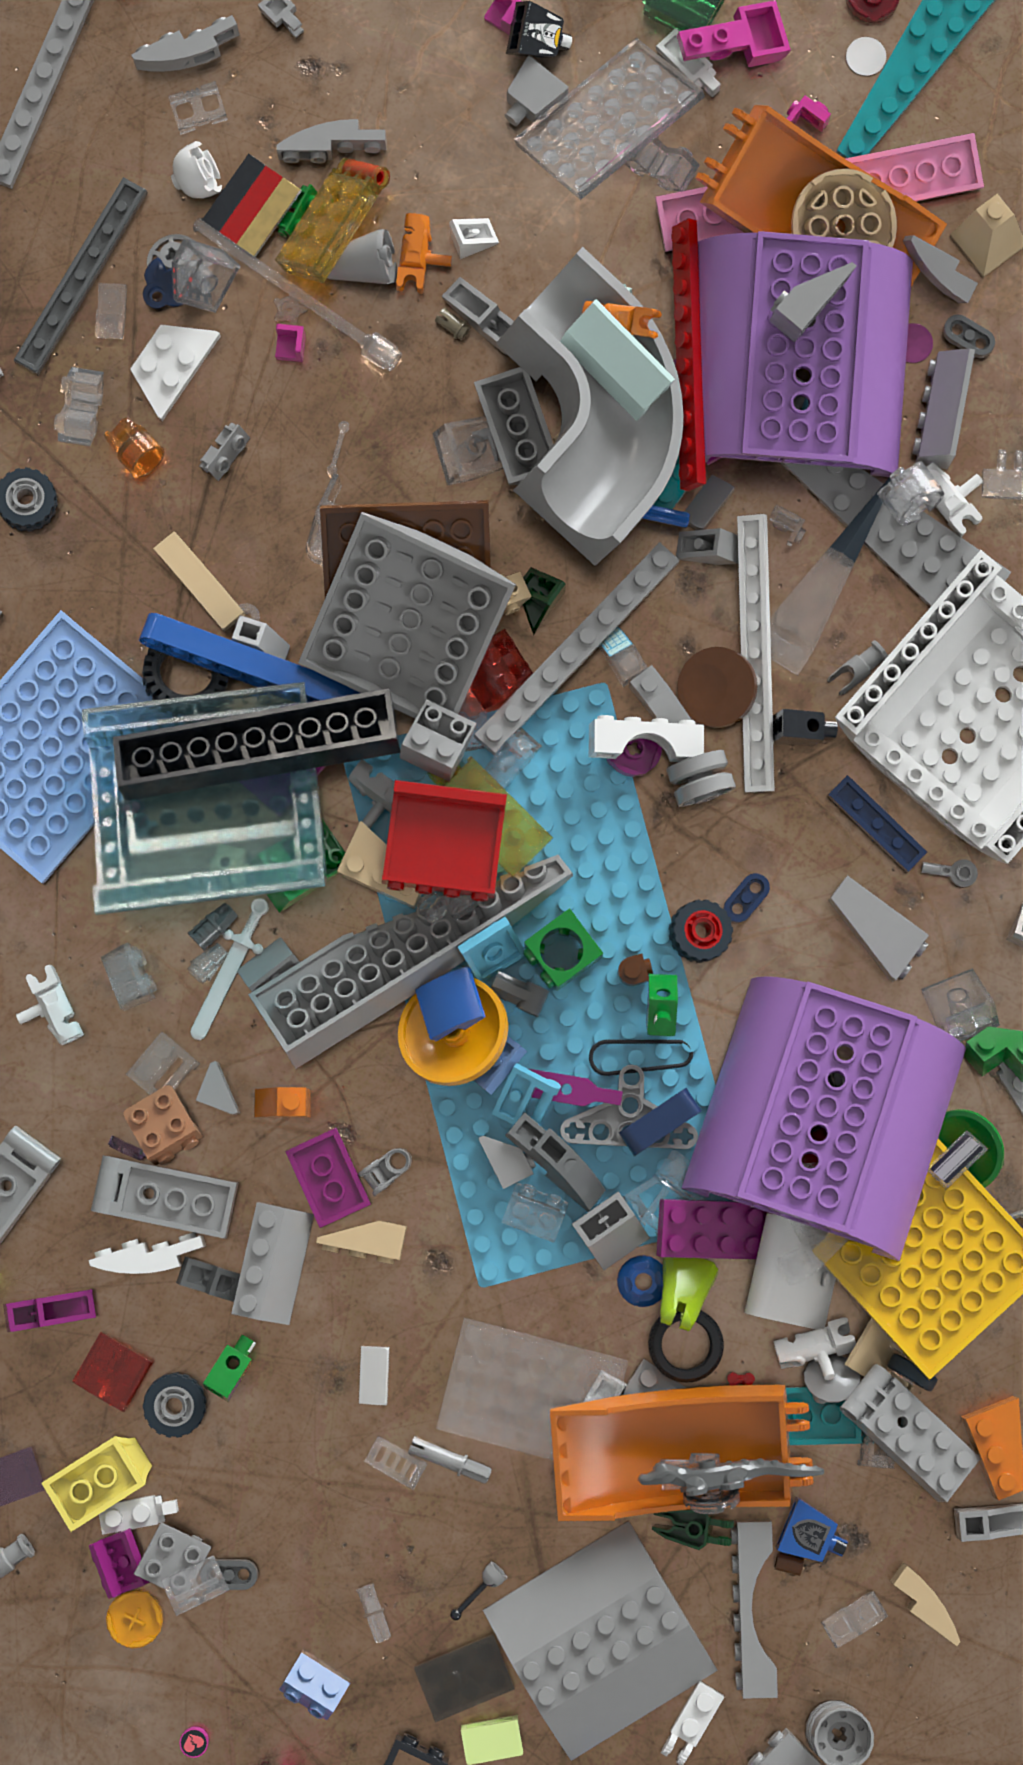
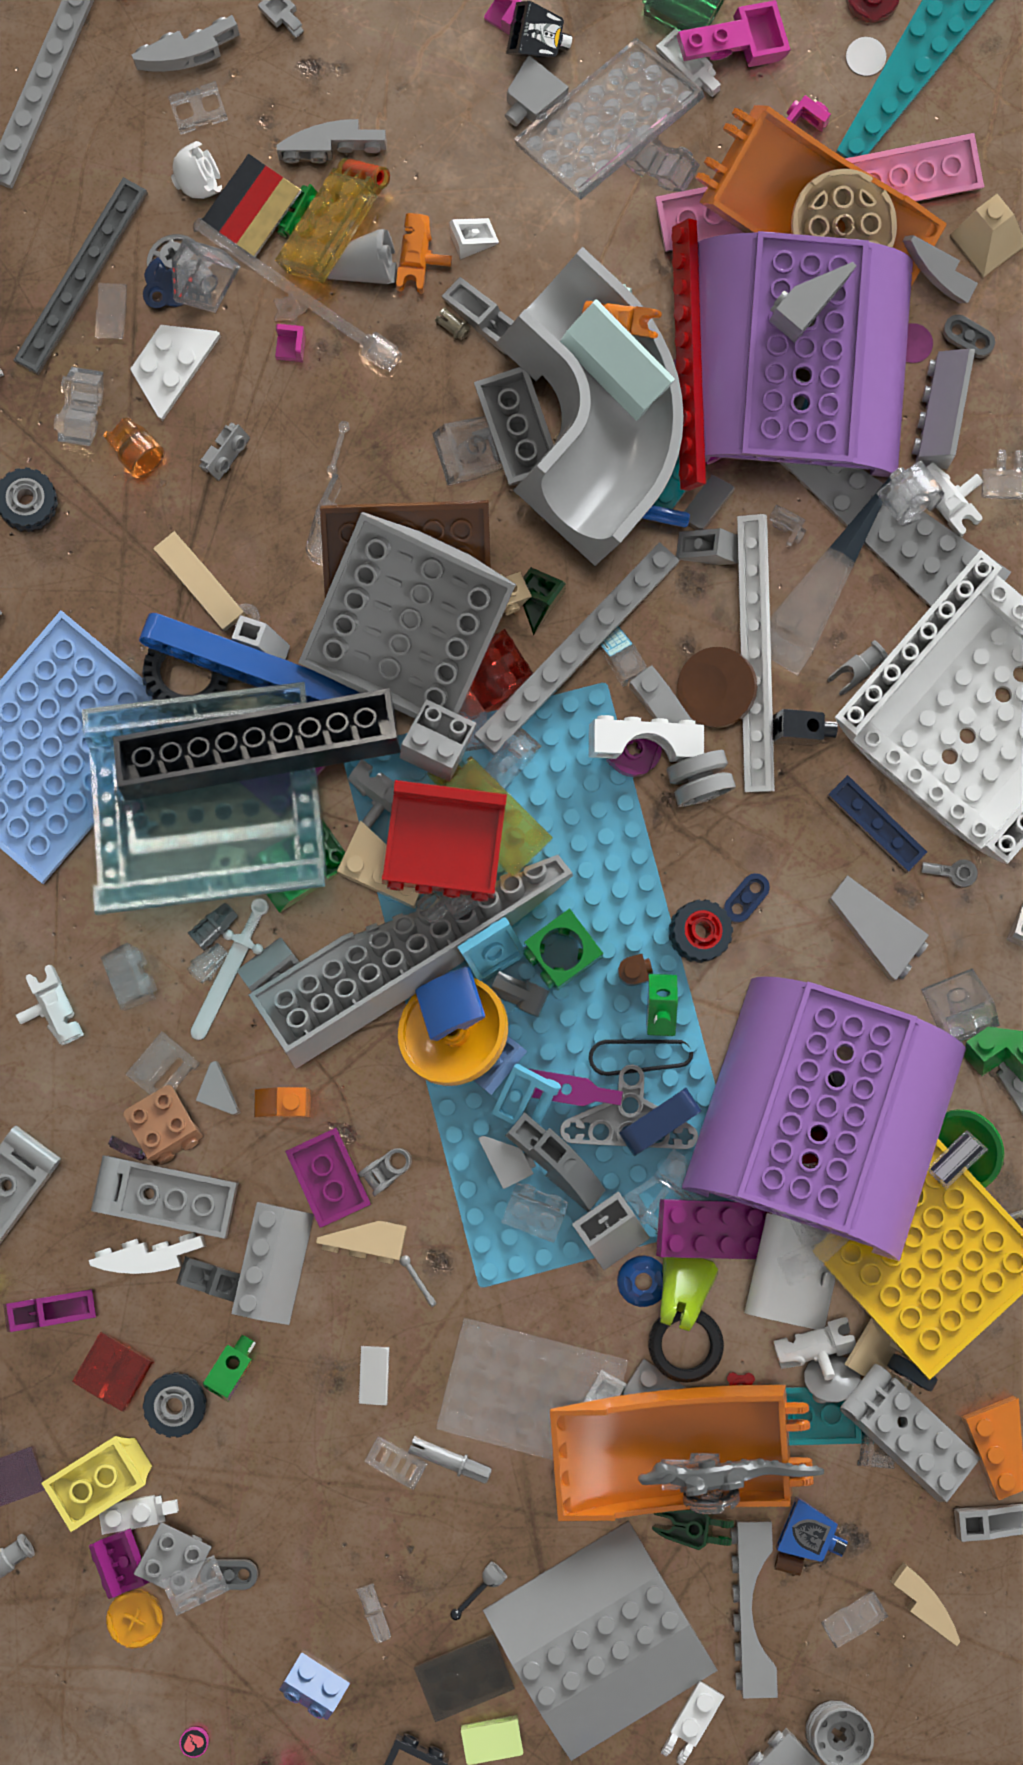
(405, 1261): none -> light grey hinge

